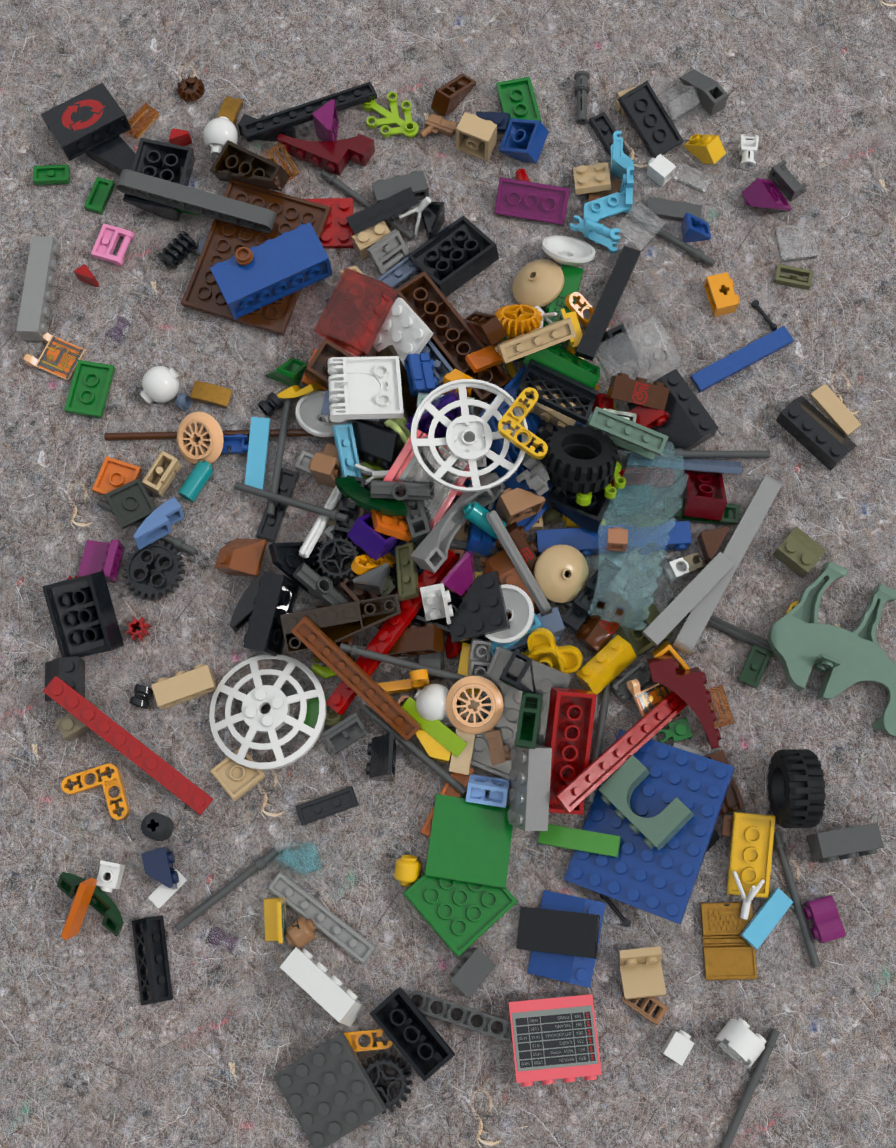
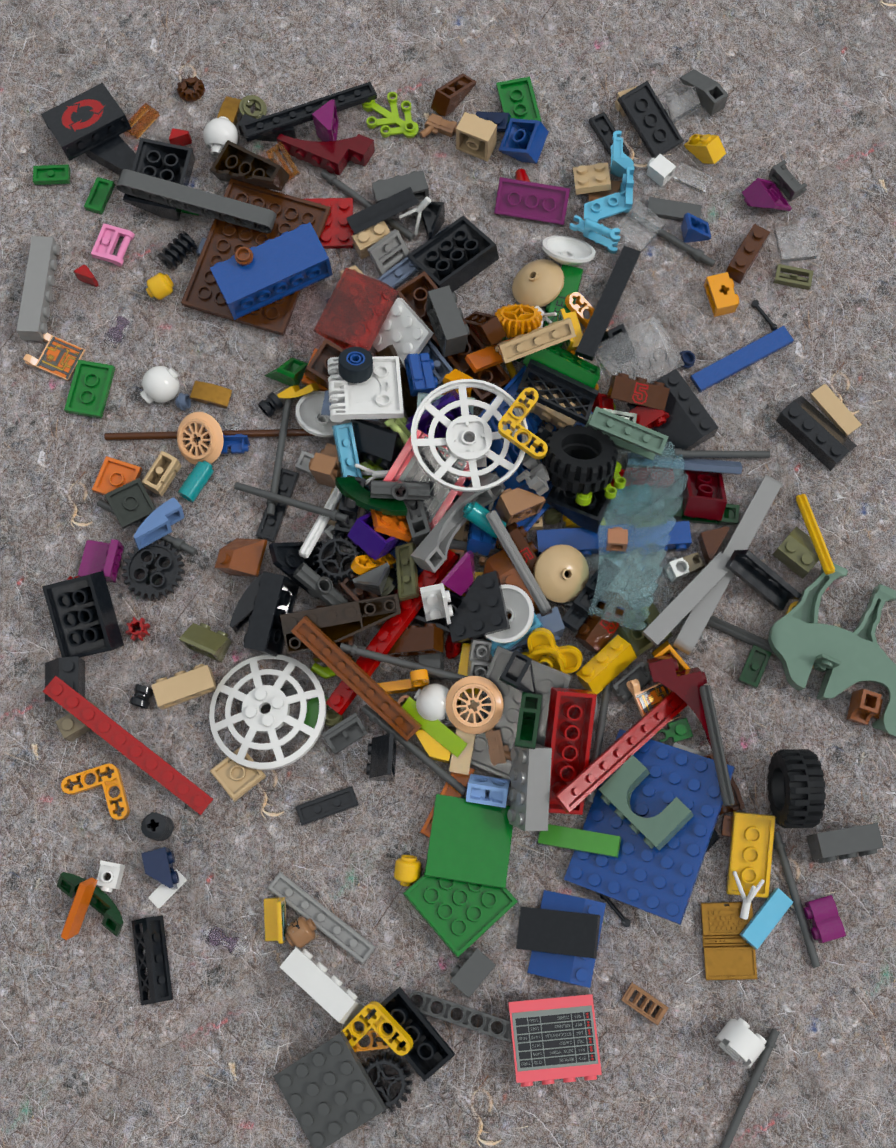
(159, 286): none -> yellow head
(206, 642): none -> olive slope
(248, 101): none -> olive gear
(257, 452): medium azure tile -> none
(259, 864): dark grey bar -> none
(303, 860): clear light blue slope -> none
(355, 364): none -> black wheel
(376, 1022): none -> yellow beam
(447, 321): none -> dark grey brick
(581, 90): dark grey pin -> none
(641, 972): tan bracket -> none
(678, 1046): white brick -> none
(688, 359): none -> dark blue plate
(717, 745): none -> dark grey axle
(725, 704): clear orange tile -> none
(747, 150): white connector -> none
(747, 253): none -> reddish brown brick
(761, 578): none -> black fence
(815, 534): none -> yellow axle
(864, 706): none -> dark orange brick

